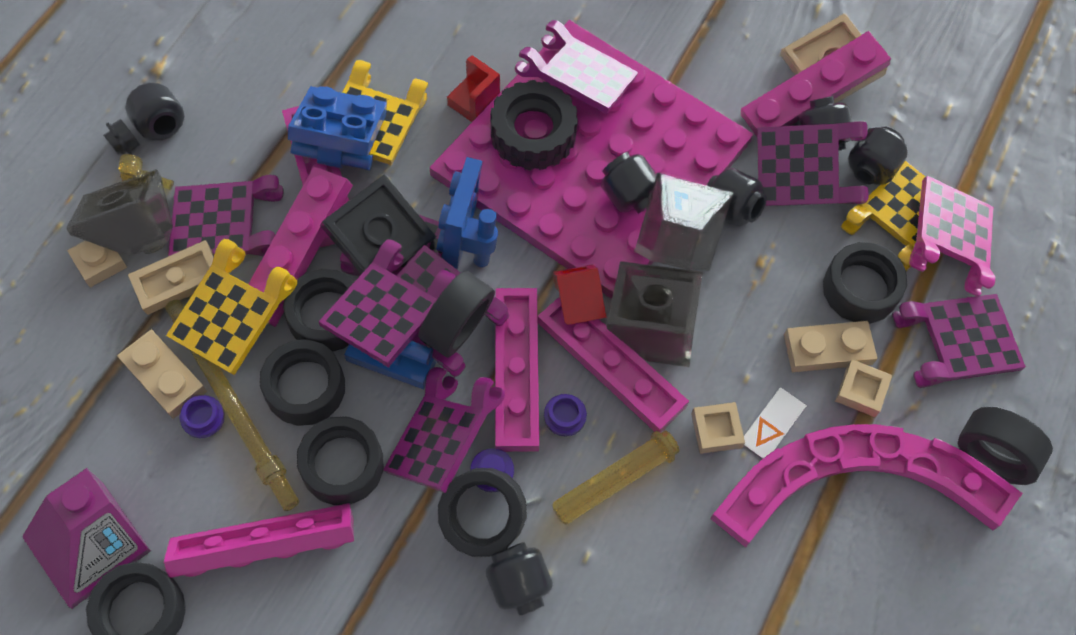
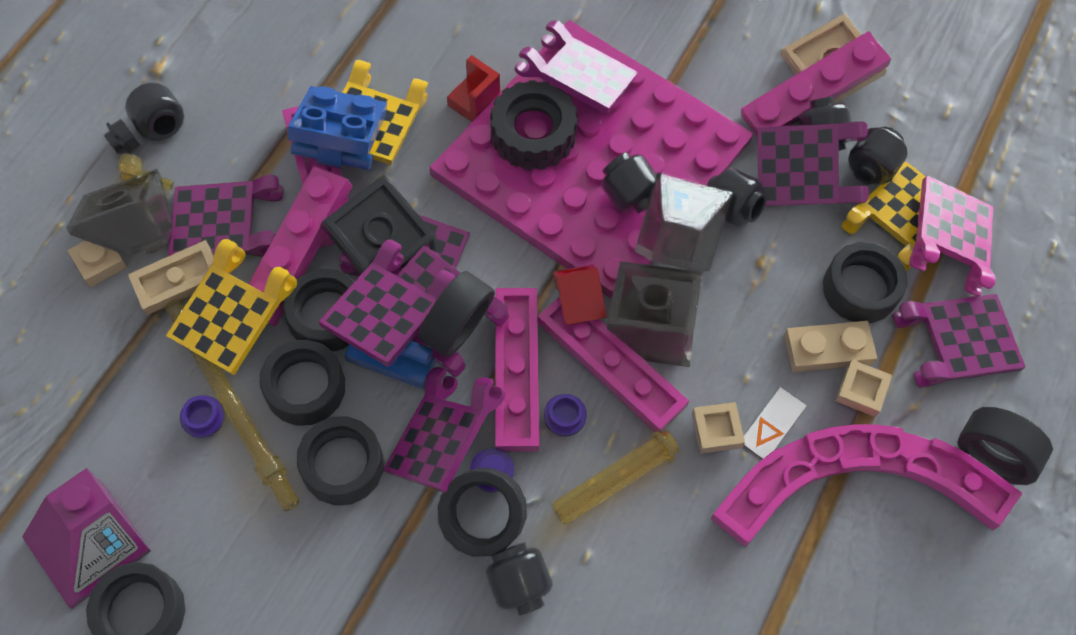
(161, 373): tan plate -> none
(259, 540): dark pink plate -> none
(457, 222): blue plate -> none

